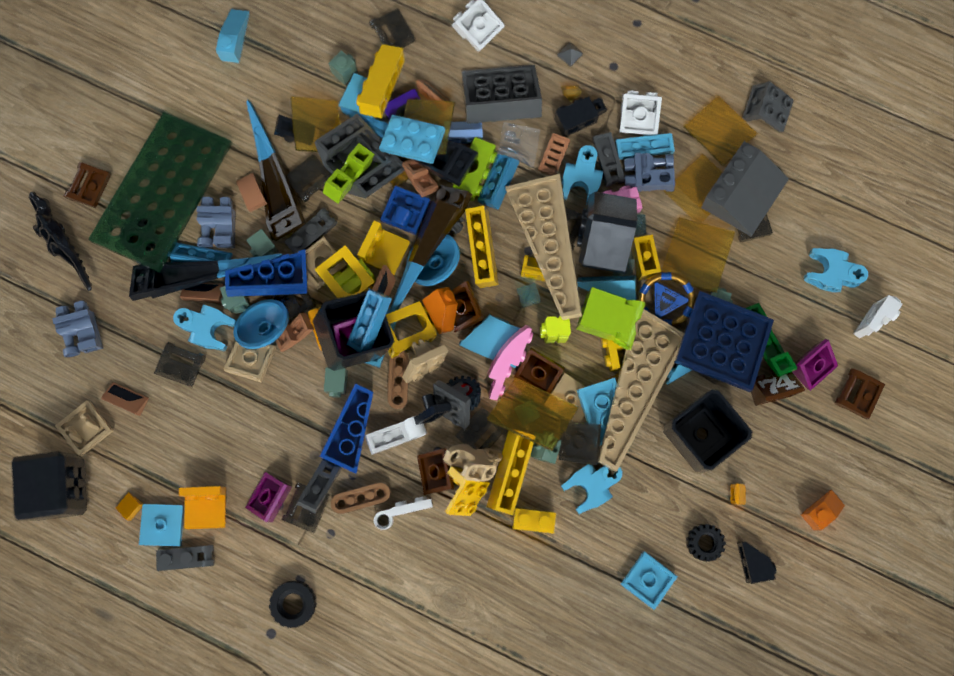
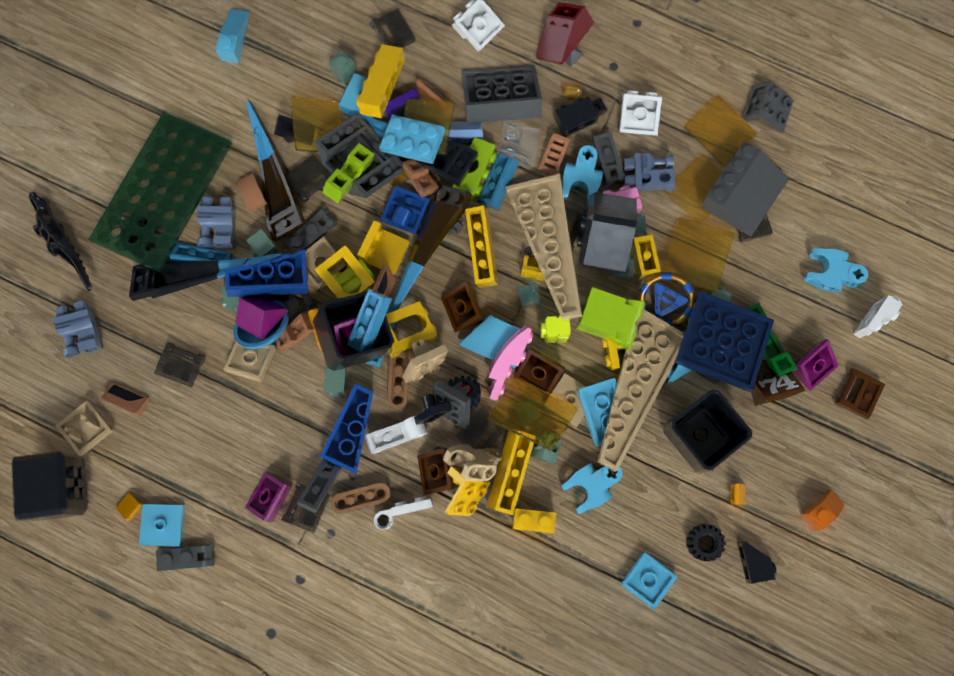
(92, 187): reddish brown plate -> none
(203, 293): nougat slope -> none
(203, 326): medium azure piece -> none
(204, 507): light orange bracket -> none
(258, 315): none -> magenta slope
(278, 597): black tyre -> none
(440, 264): dark azure dish -> none
(442, 309): orange slope -> none
(563, 32): none -> dark red slope
(581, 443): clear smoke plate -> none
(618, 285): medium azure slope -> none
(653, 144): medium azure plate -> none

